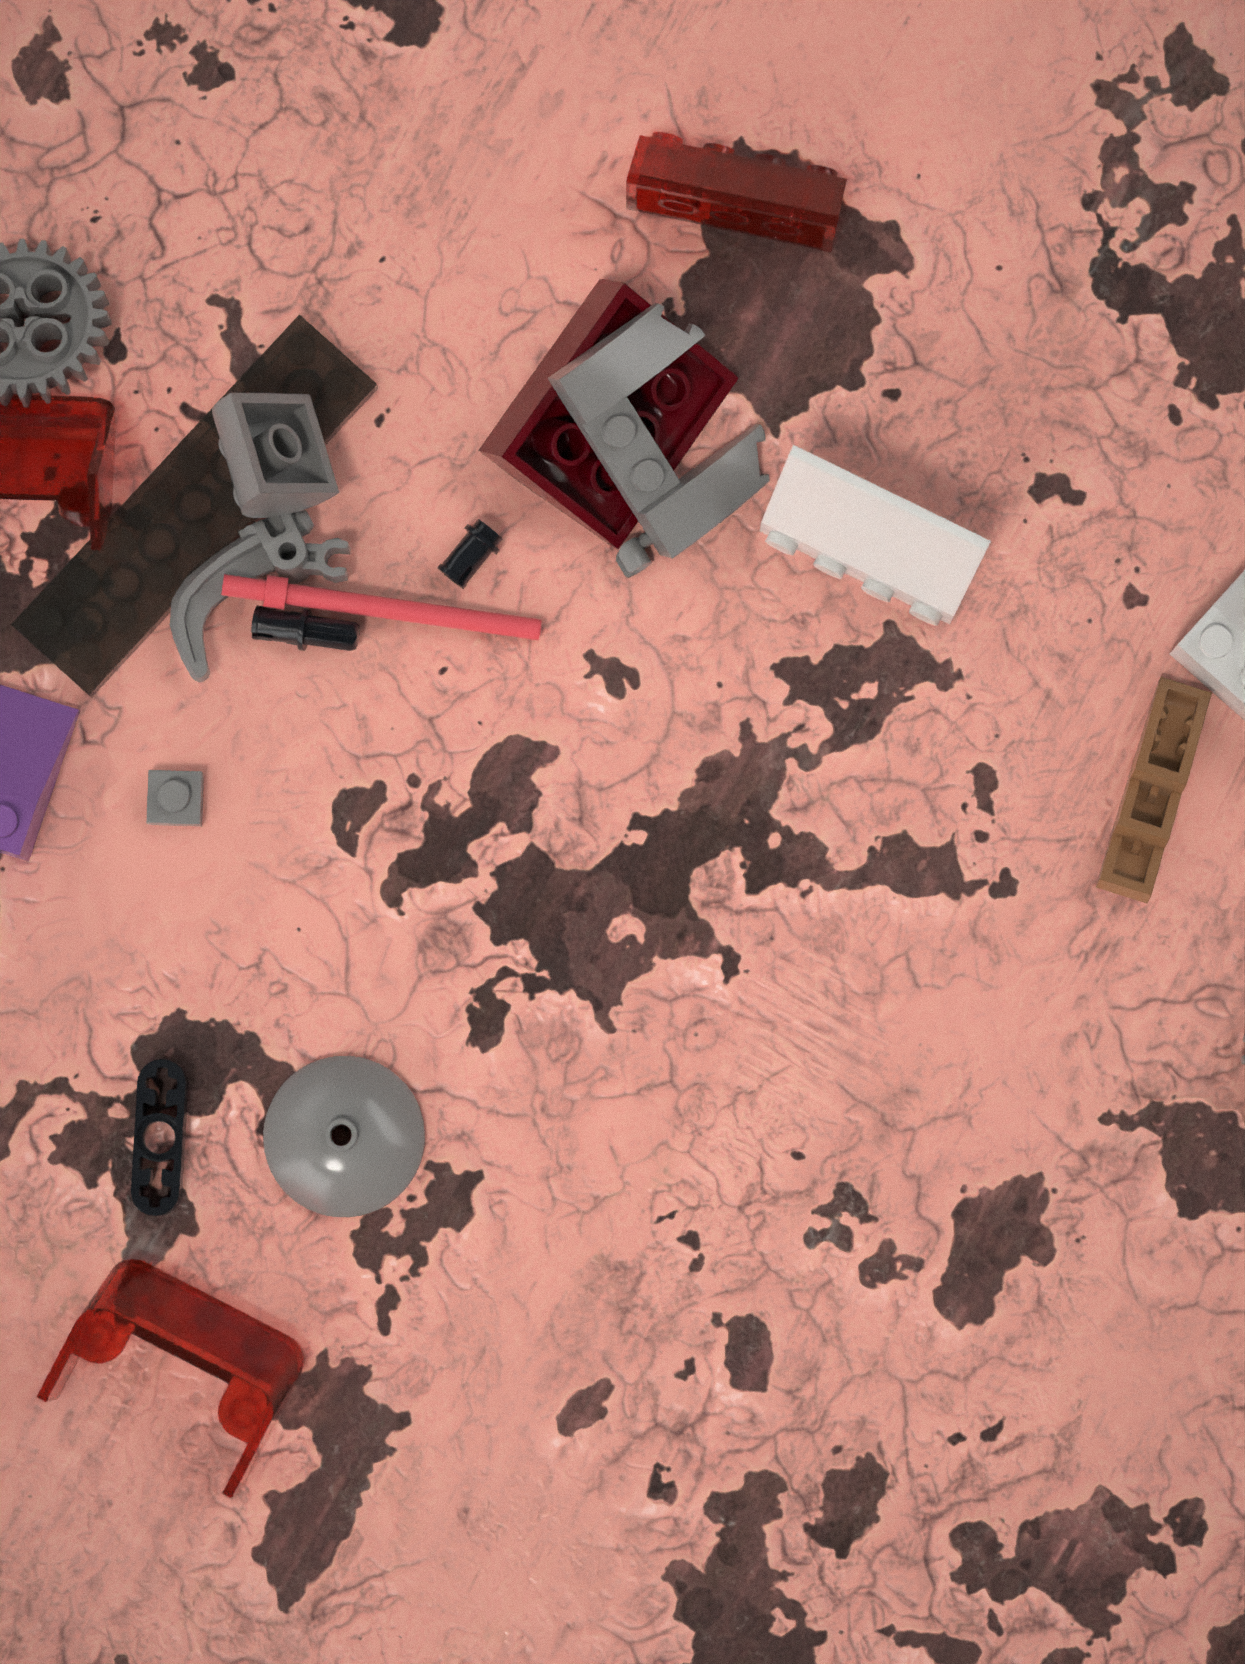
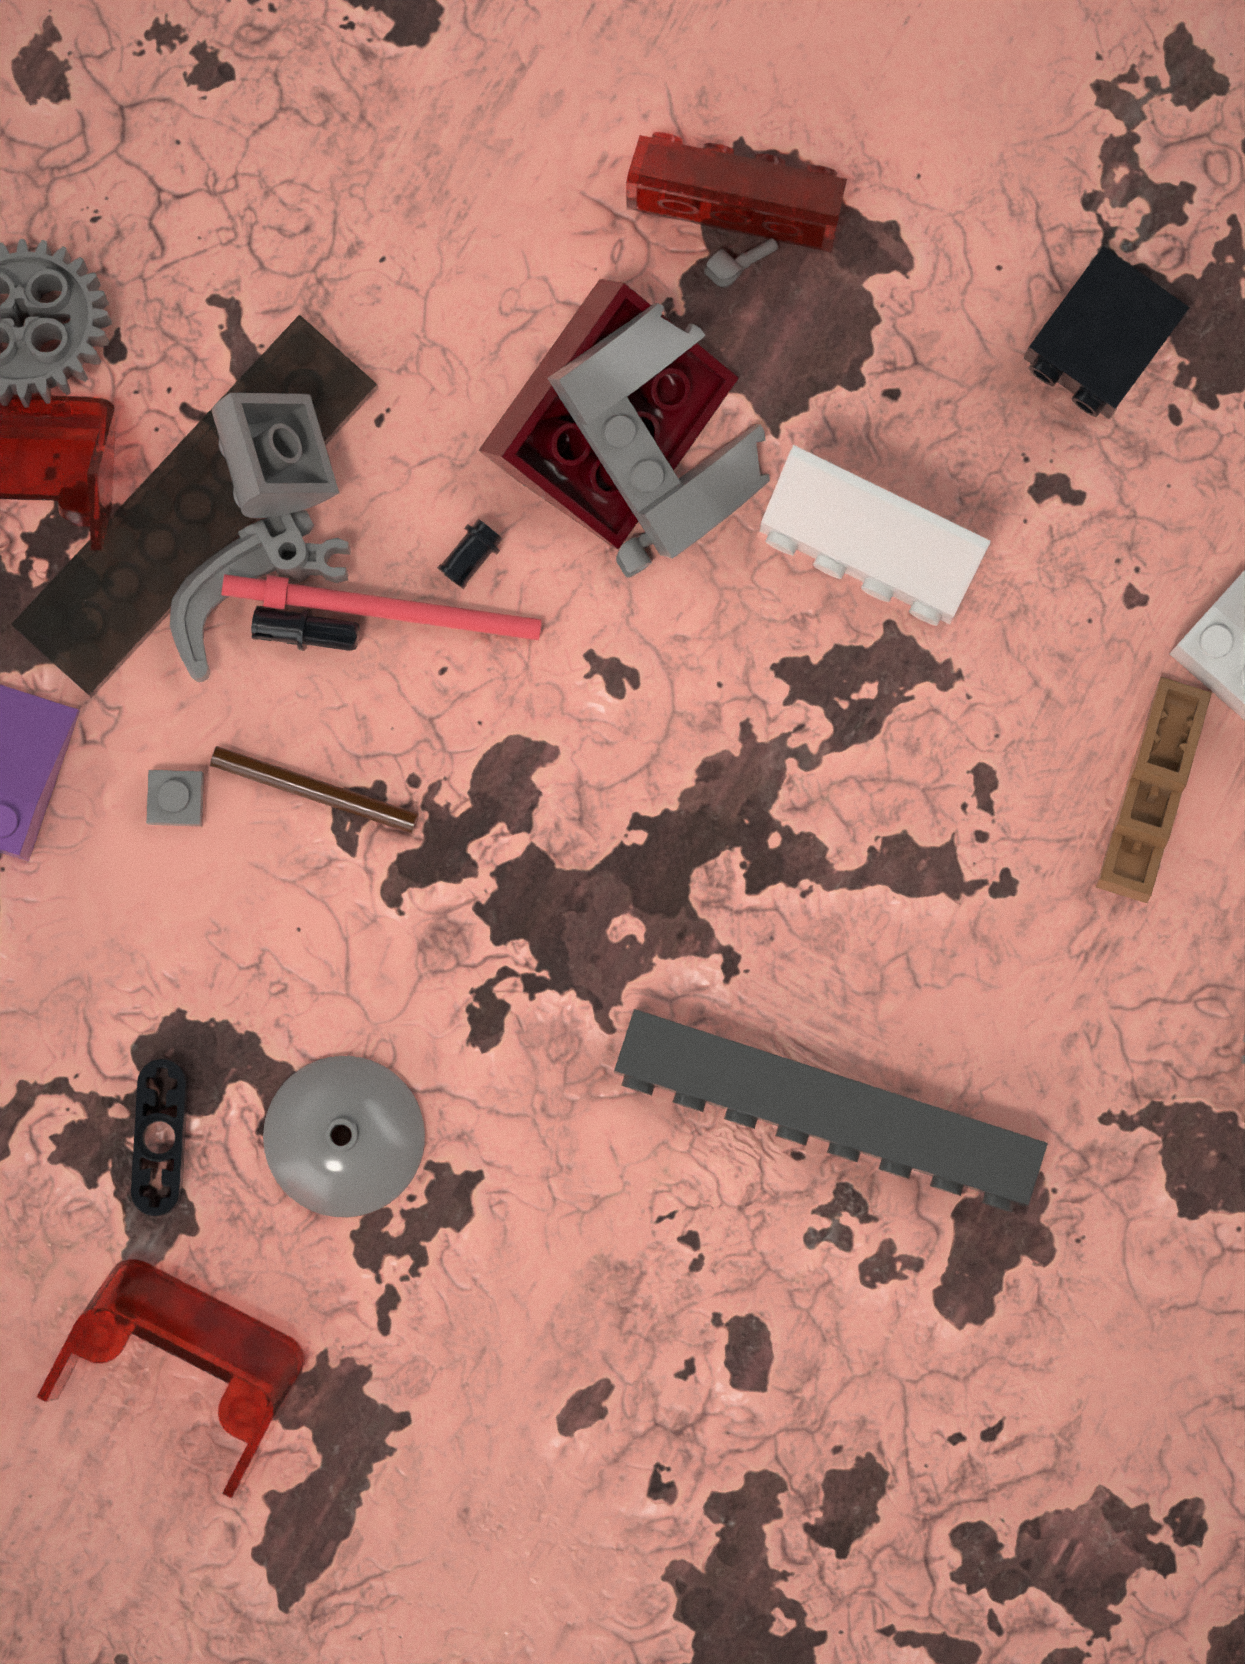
(314, 789): none -> reddish brown bar
(725, 269): none -> light grey hand
(830, 1109): none -> dark grey brick
(1104, 334): none -> black panel

